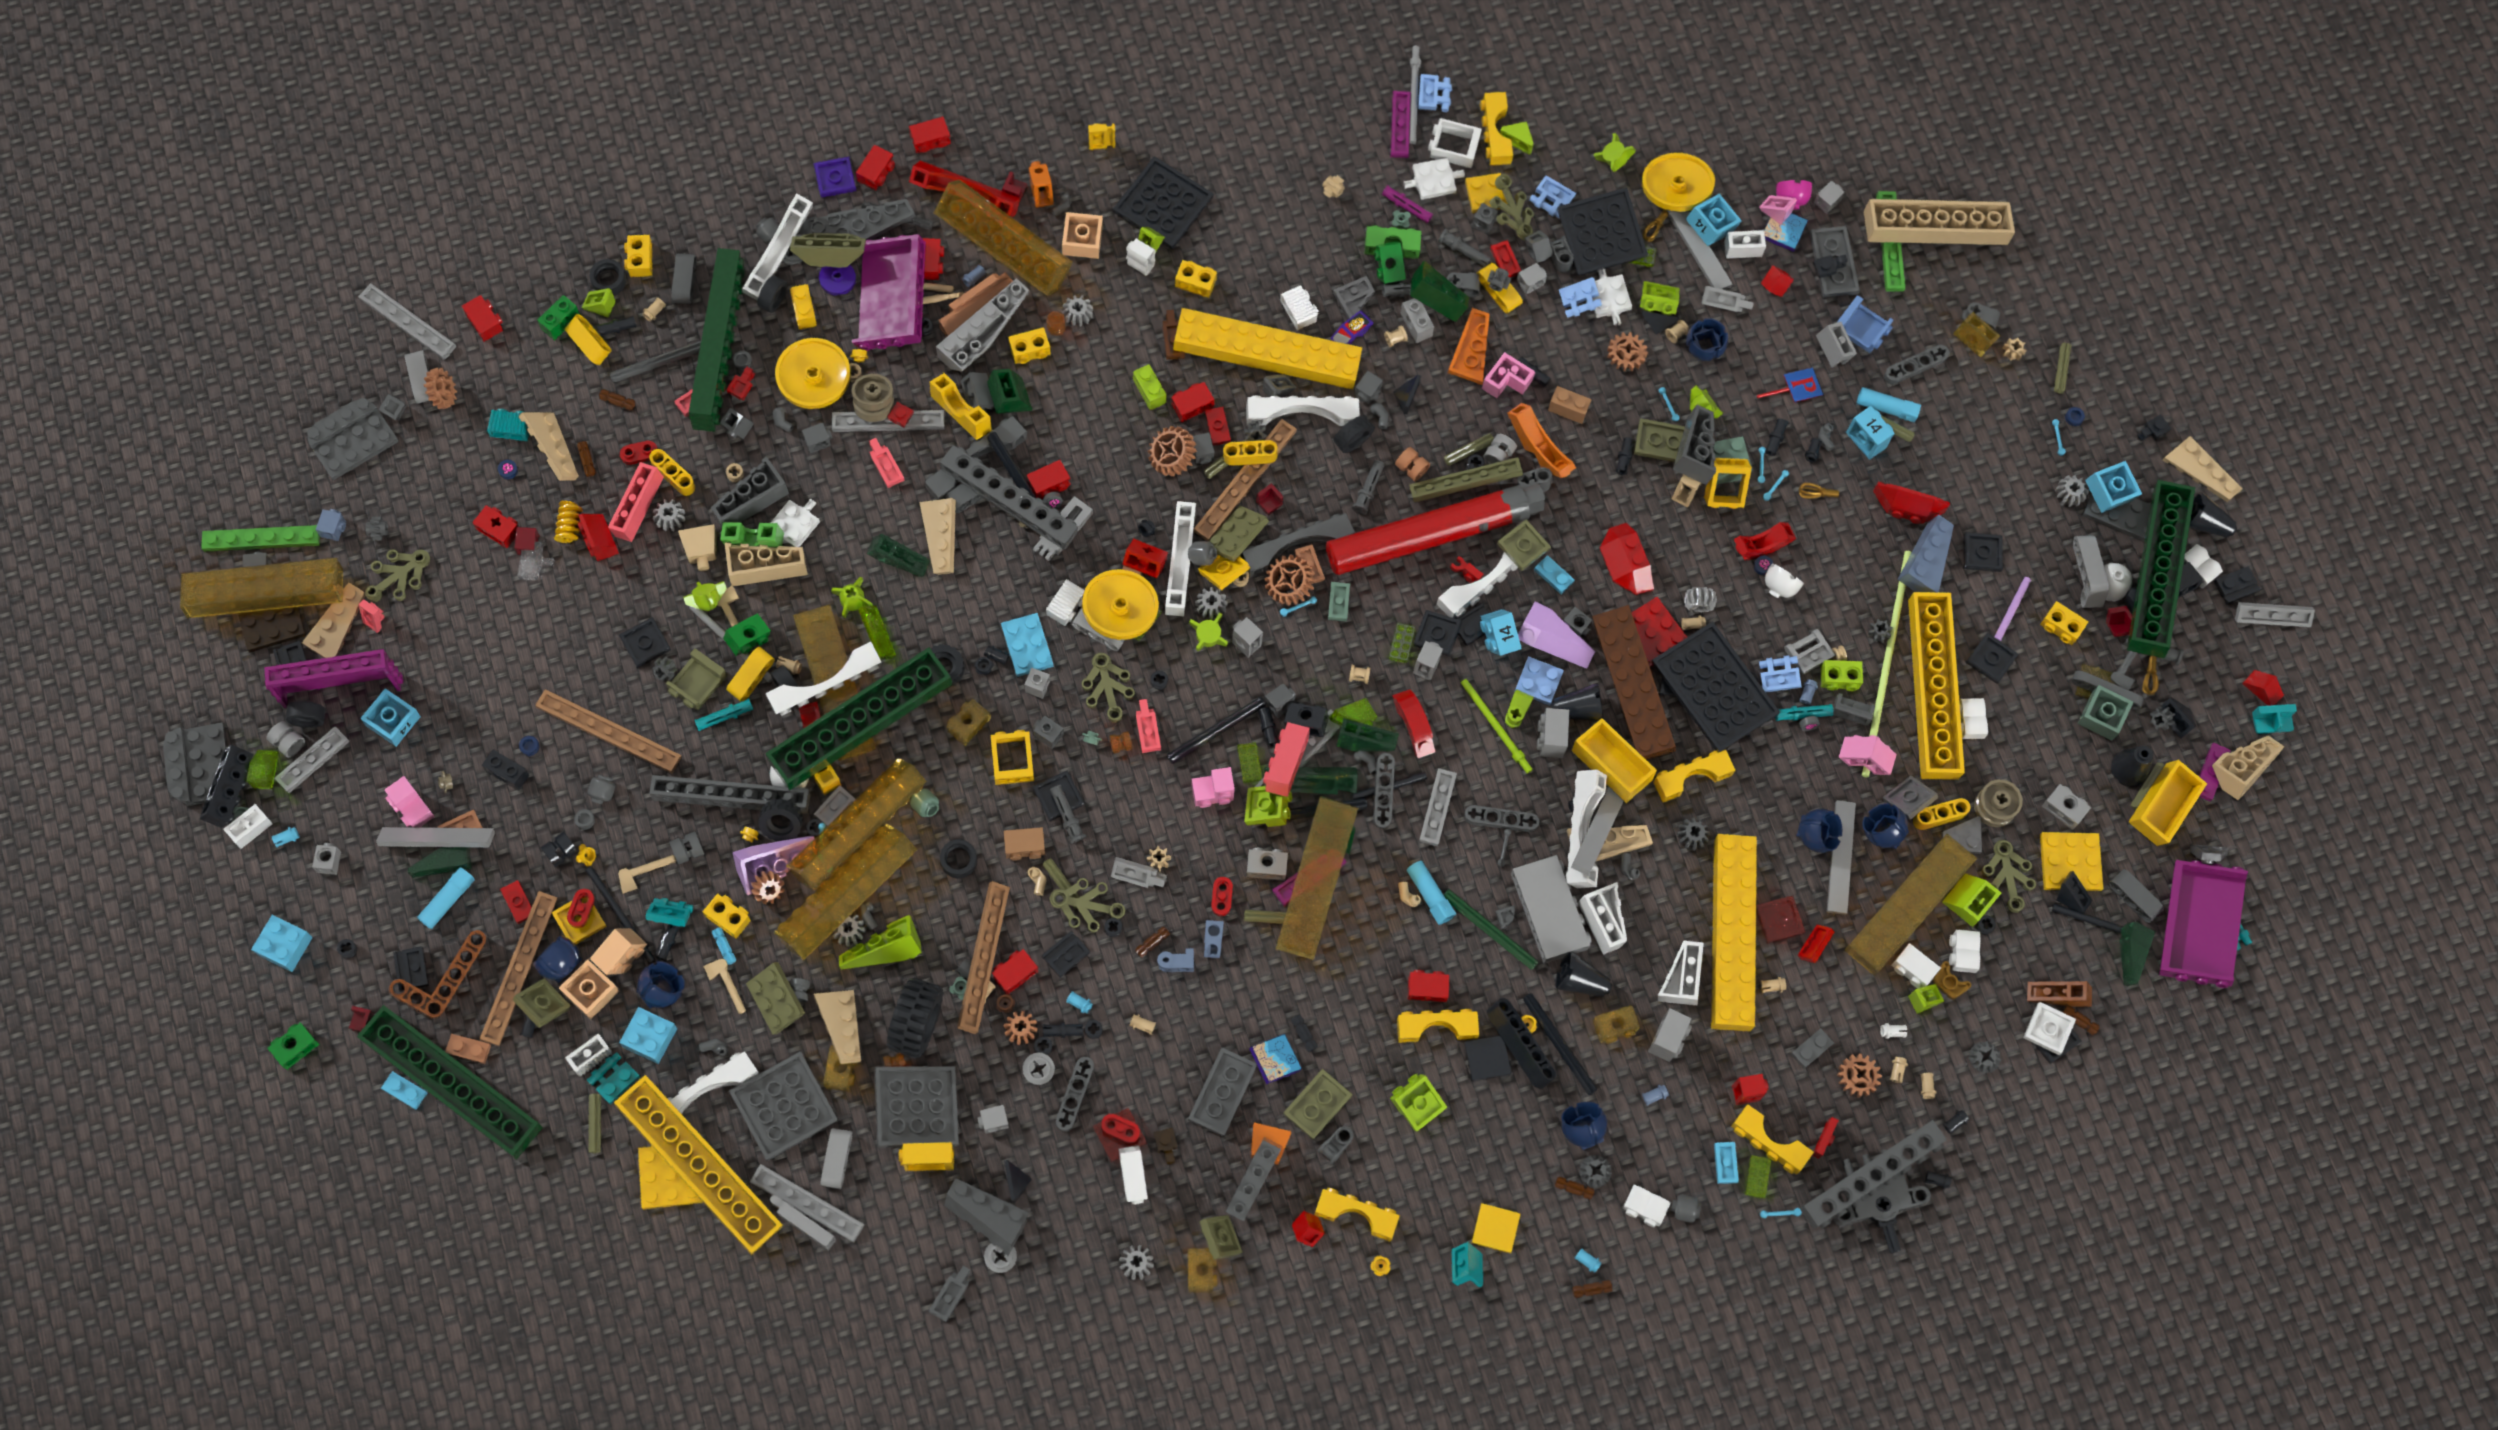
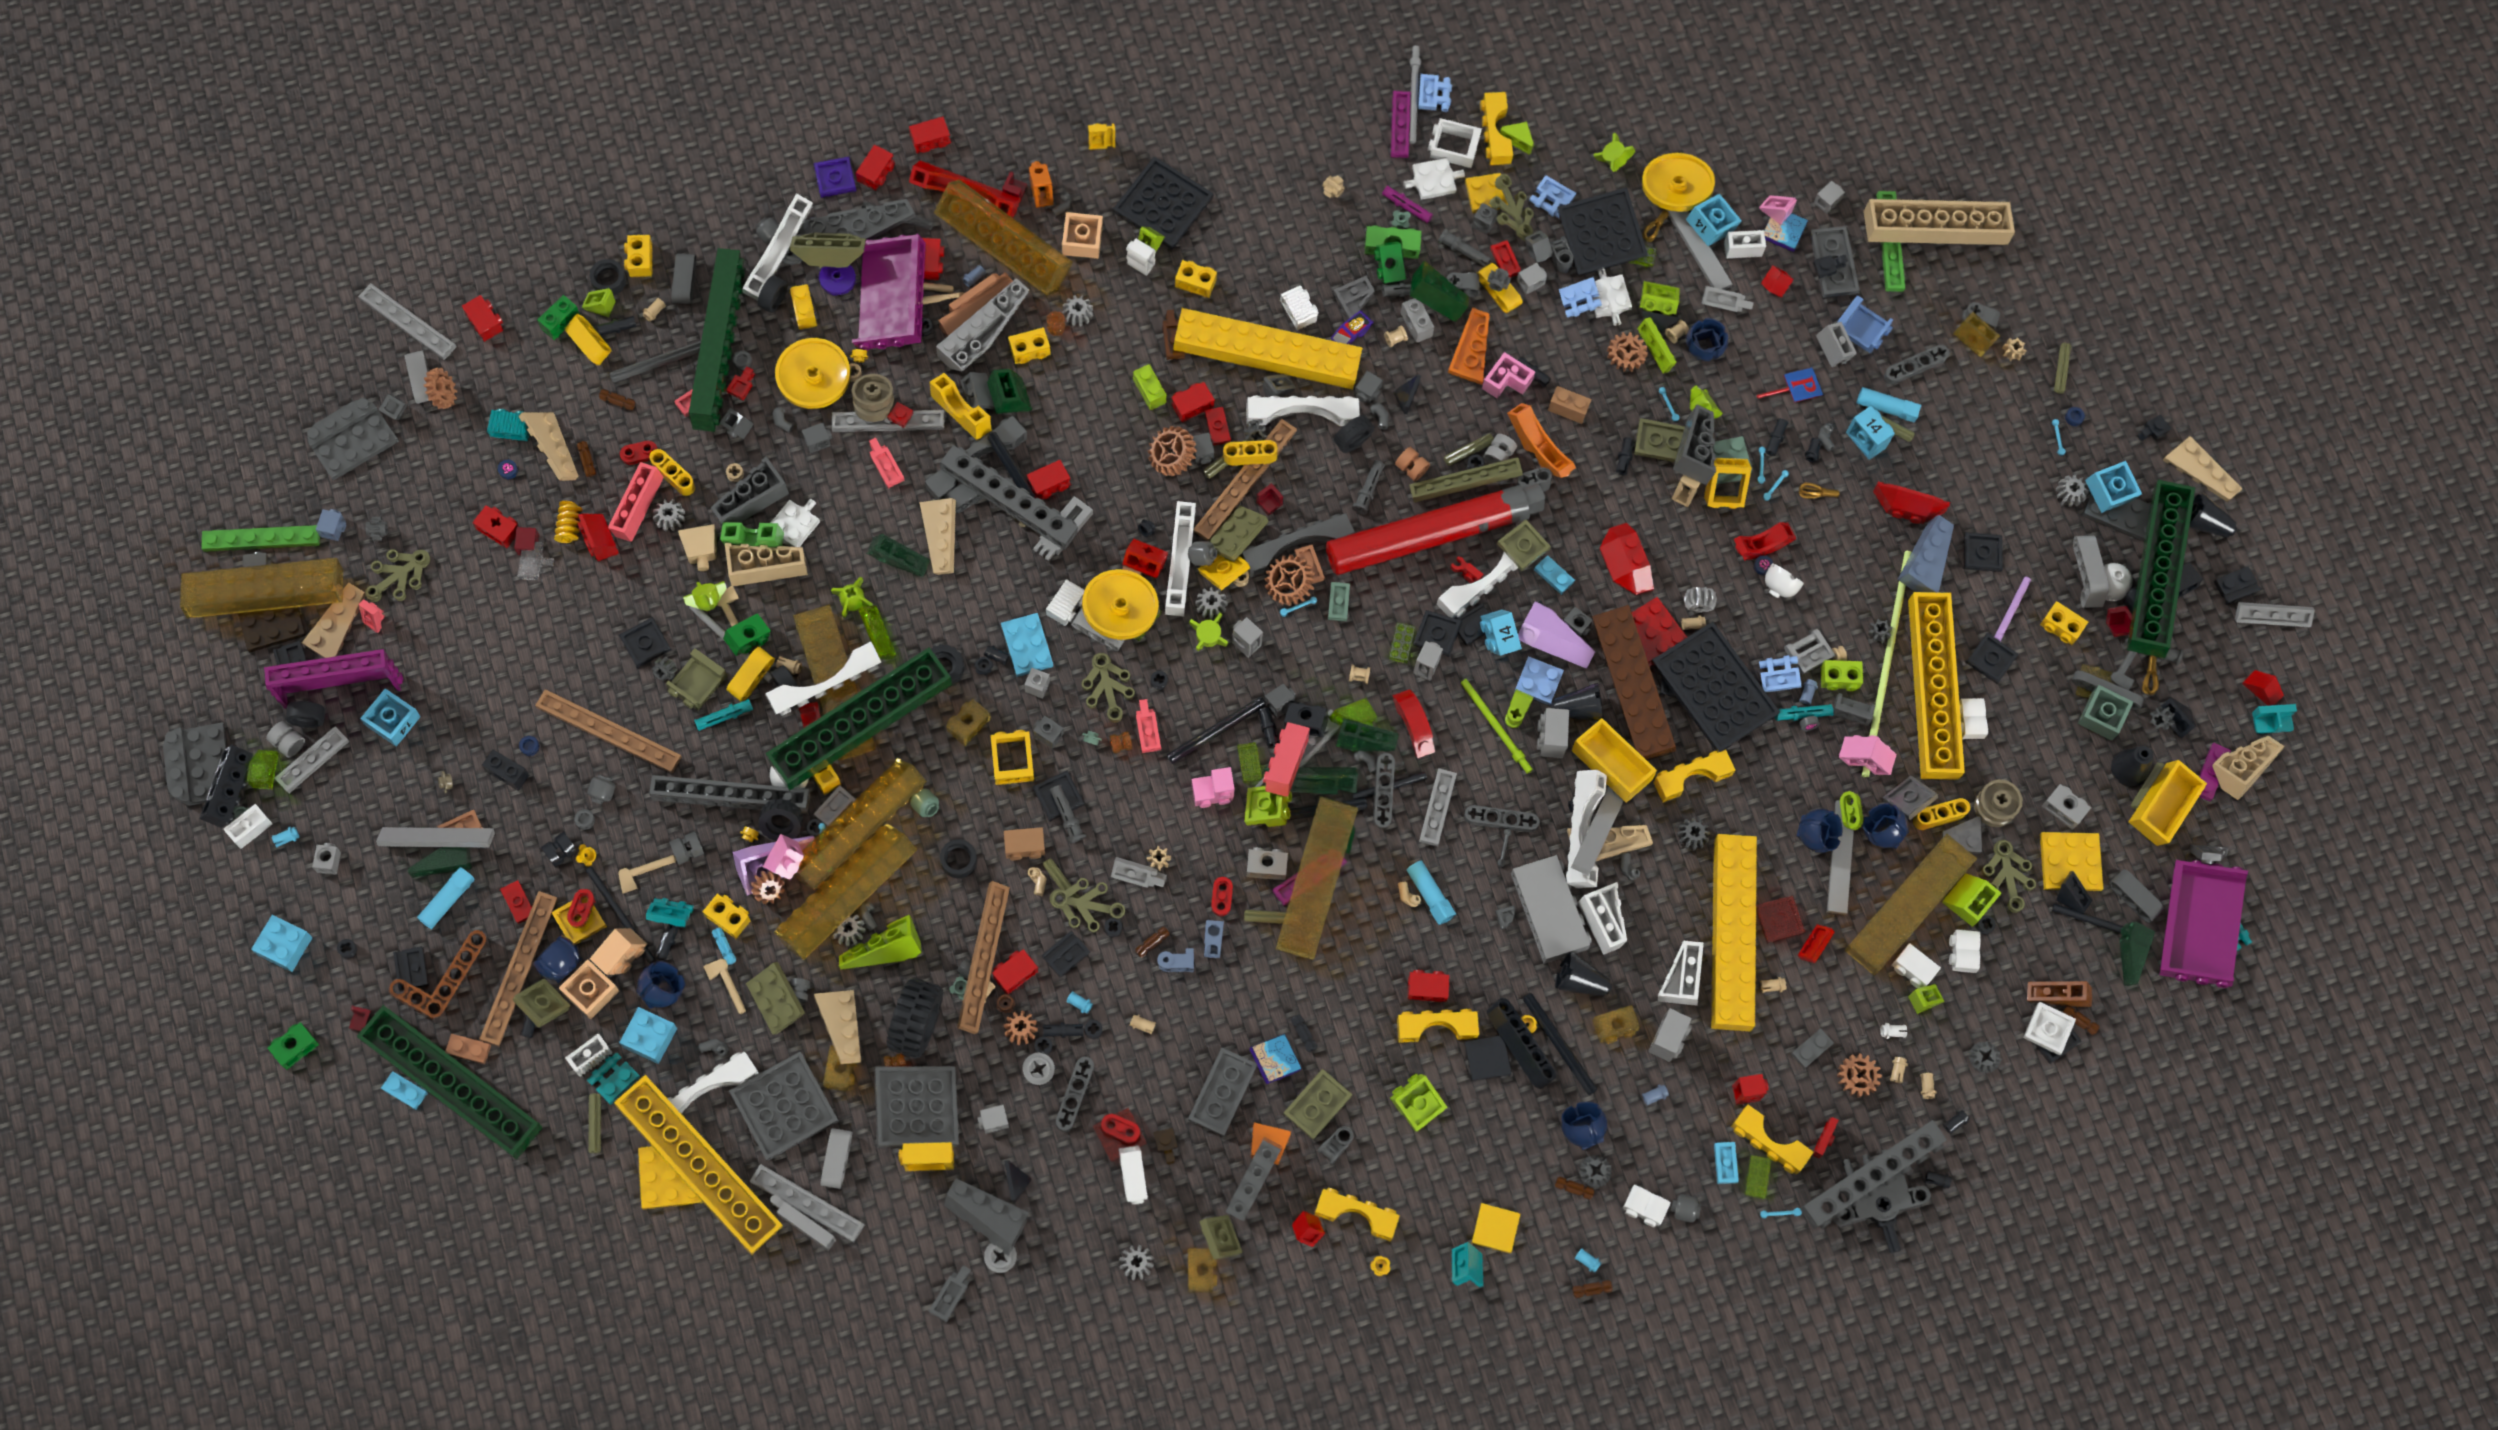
(405, 799): bright pink brick -> none
(784, 857): none -> bright pink torso
(1053, 500): dark grey tile -> none
(1491, 930): dark green axle -> none
(1656, 345): none -> lime plate
(1800, 191): dark pink cylinder -> none
(1850, 811): none -> lime plate
(1949, 983): pearl gold piece -> none
(2204, 565): white brick -> none

